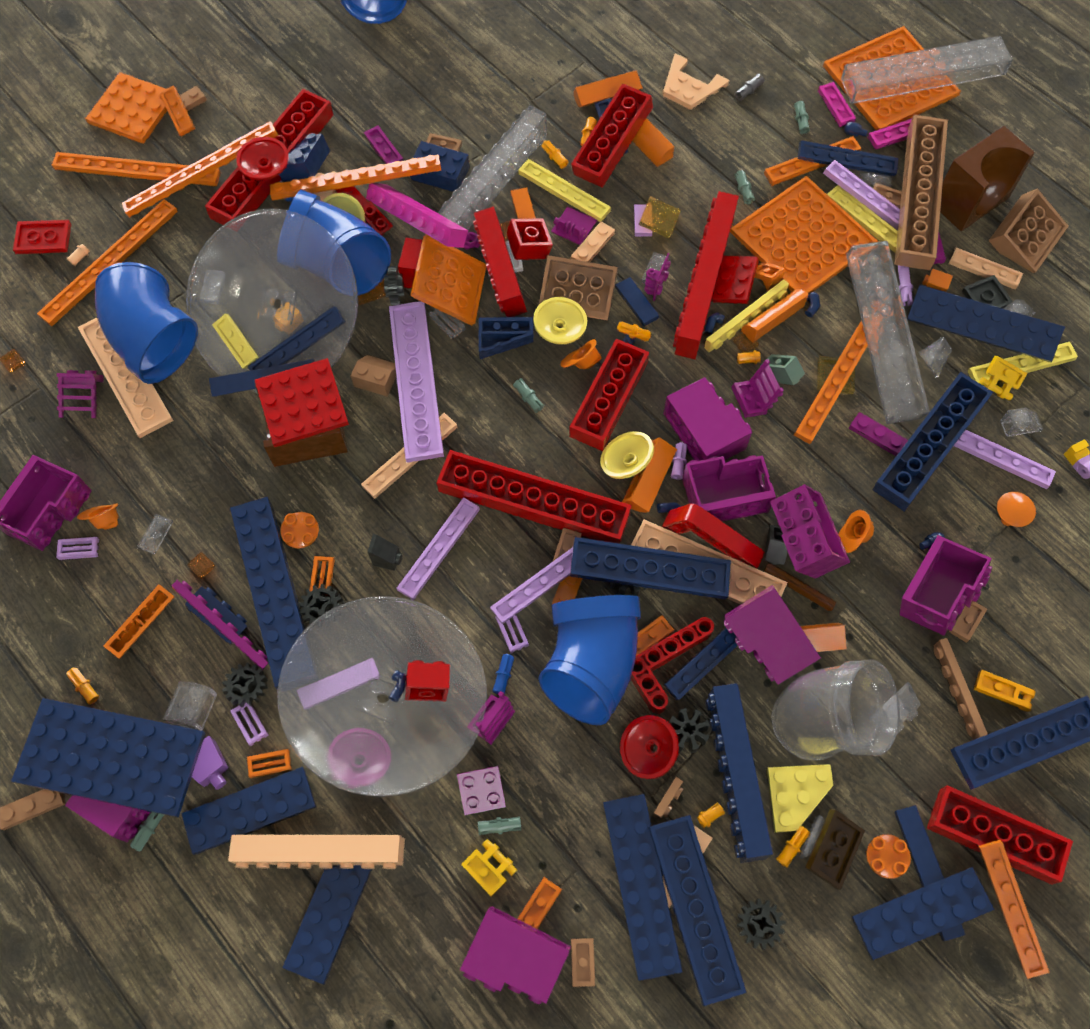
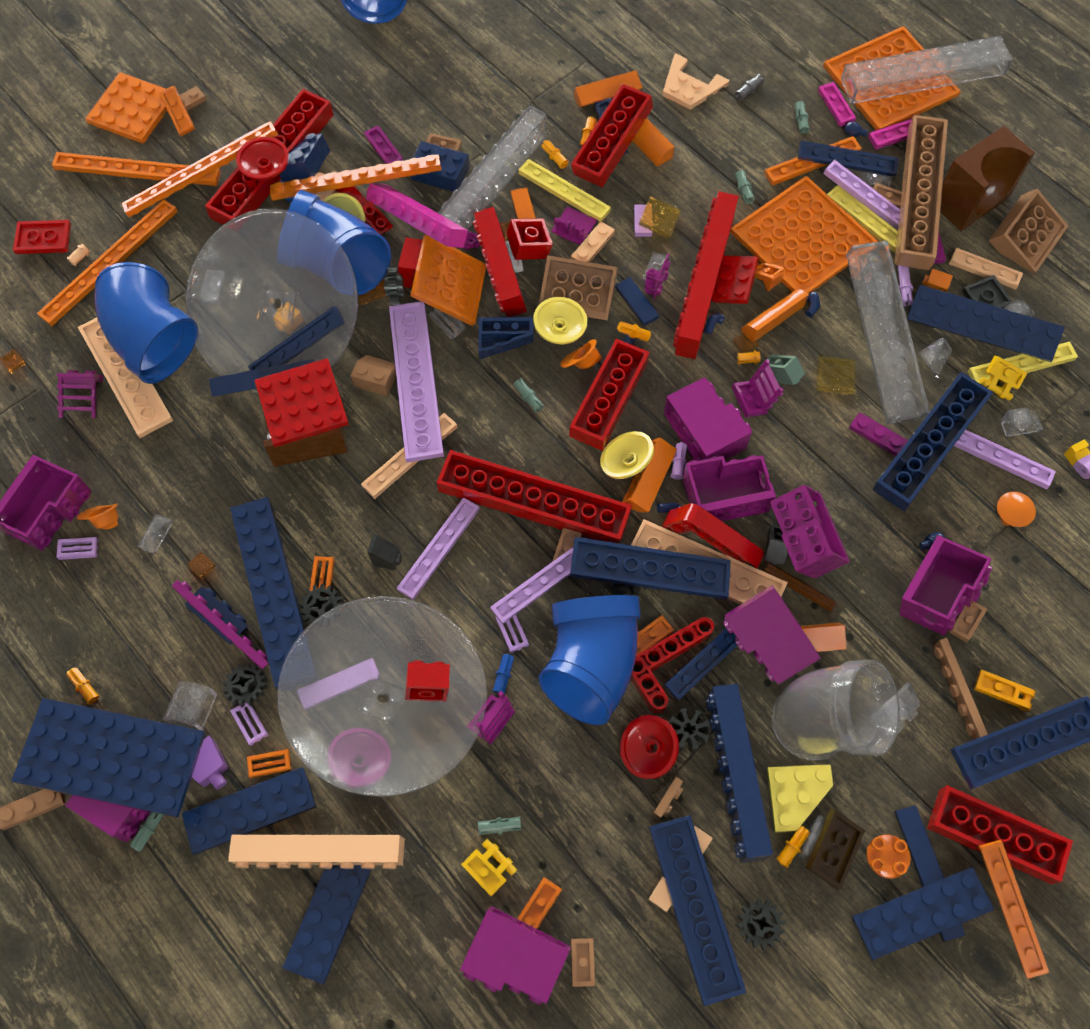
(139, 621): orange brick -> none
(235, 341): light yellow plate -> none
(299, 529): orange dish -> none
(399, 688): dark blue arm -> none
(481, 790): hinge -> none
(567, 589): orange plate -> none
(642, 888): dark blue plate -> none
(710, 815): light orange pin -> none
(751, 312): light yellow plate -> none
(833, 386): orange plate -> none
(856, 530): orange piece -> none

